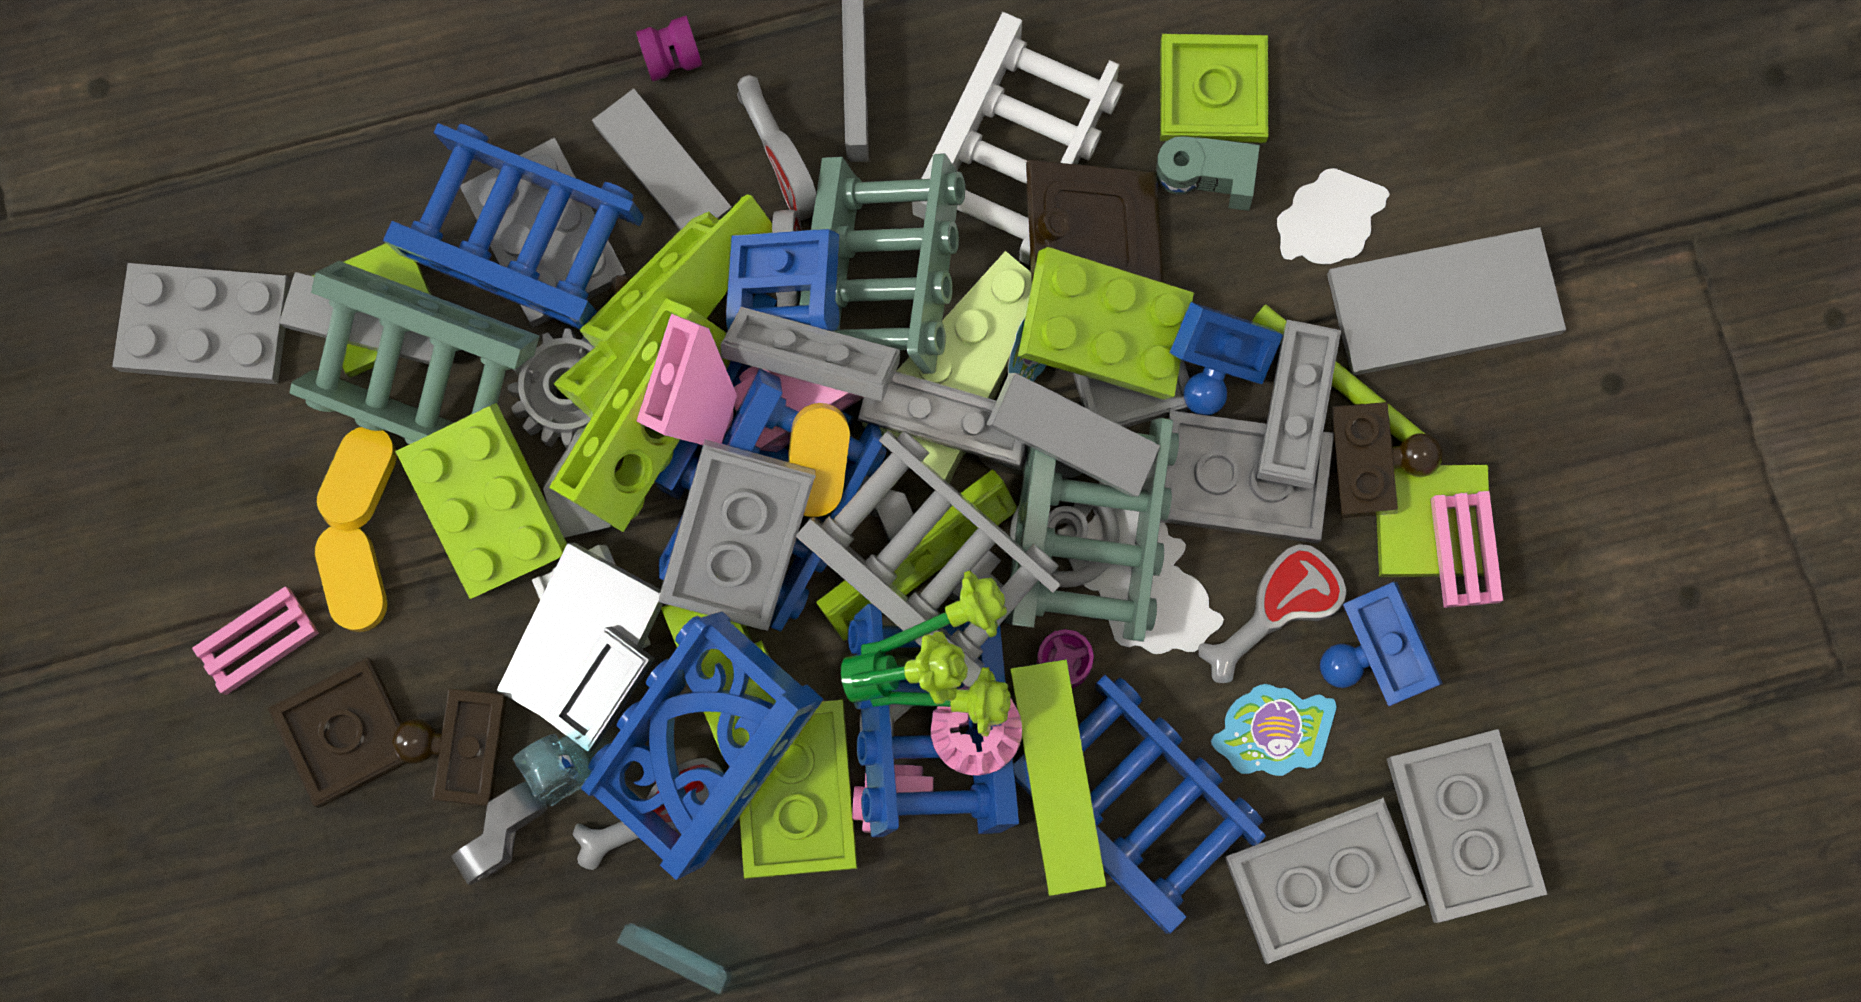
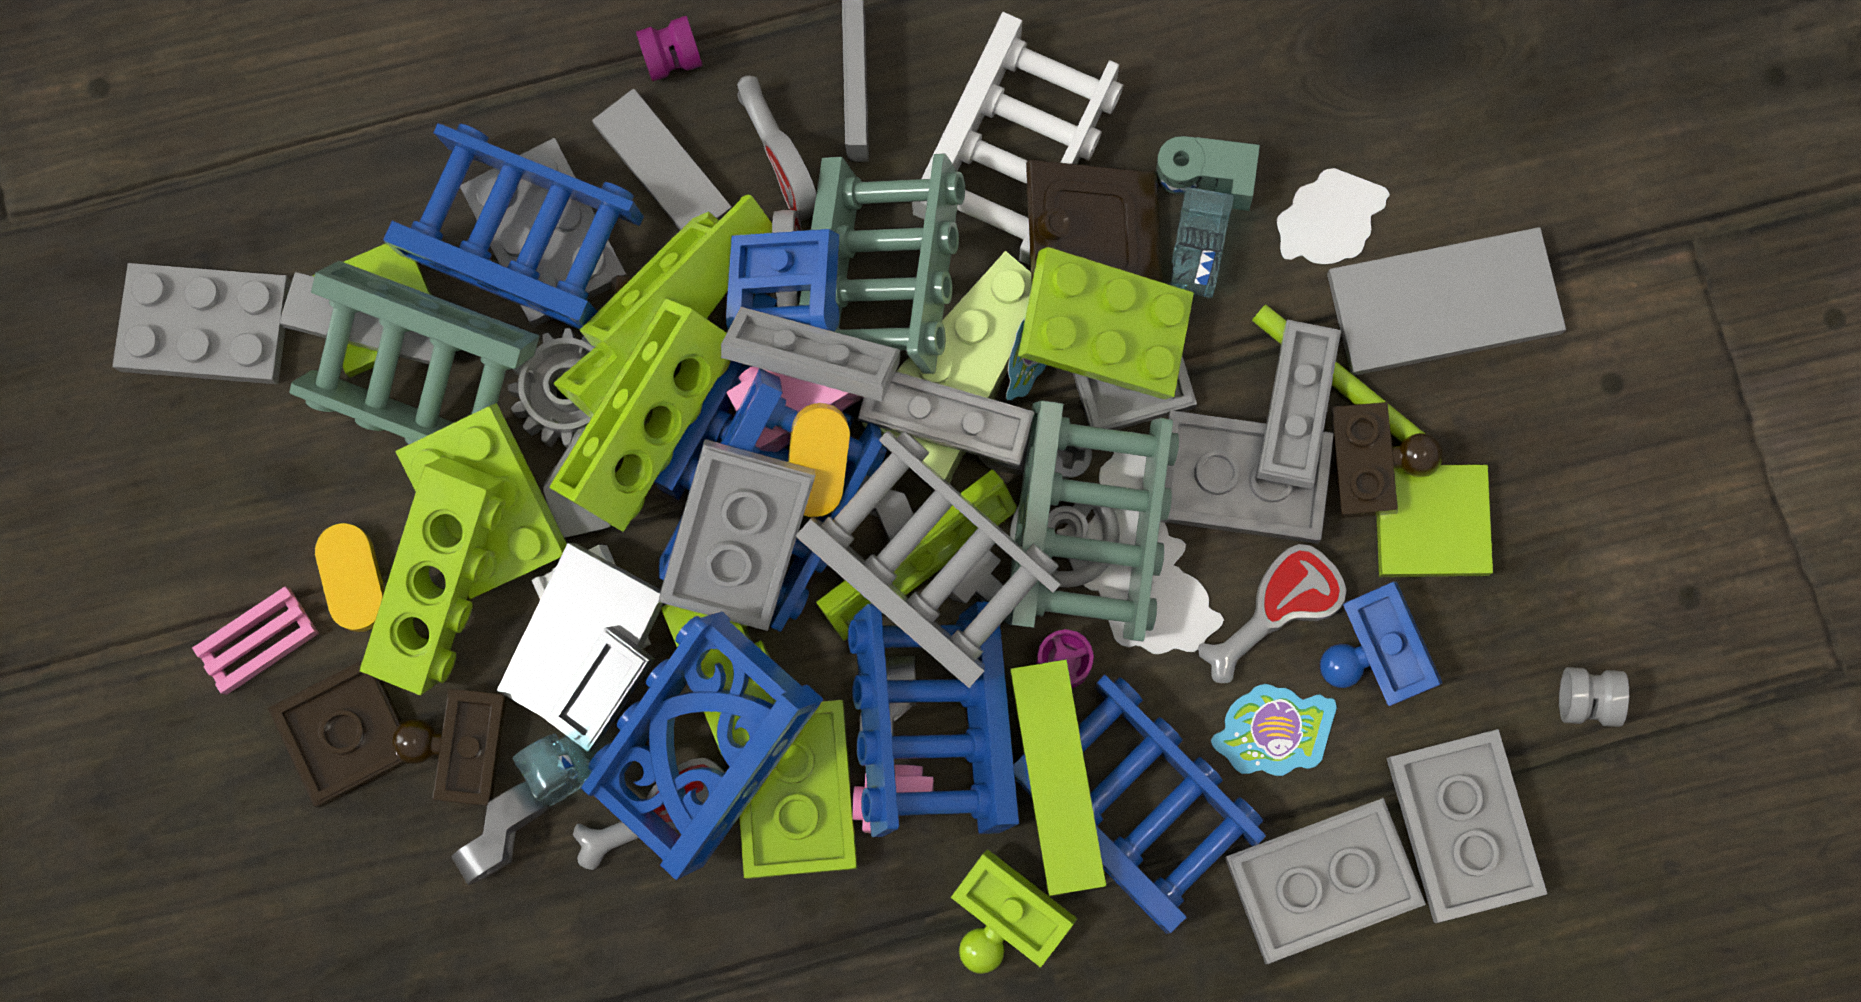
(356, 479): yellow tile -> none
(395, 648): none -> lime brick
(675, 957): clear light blue tile -> none
(688, 386): bright pink slope -> none
(938, 665): lime plant -> none
(960, 751): bright pink gear -> none
(1012, 912): none -> lime plate
(1073, 434): light grey tile -> none
(1200, 240): none -> clear light blue leg
(1214, 87): lime tile -> none
(1223, 347): blue plate -> none
(1482, 505): bright pink tile -> none
(1594, 697): none -> light grey wheel

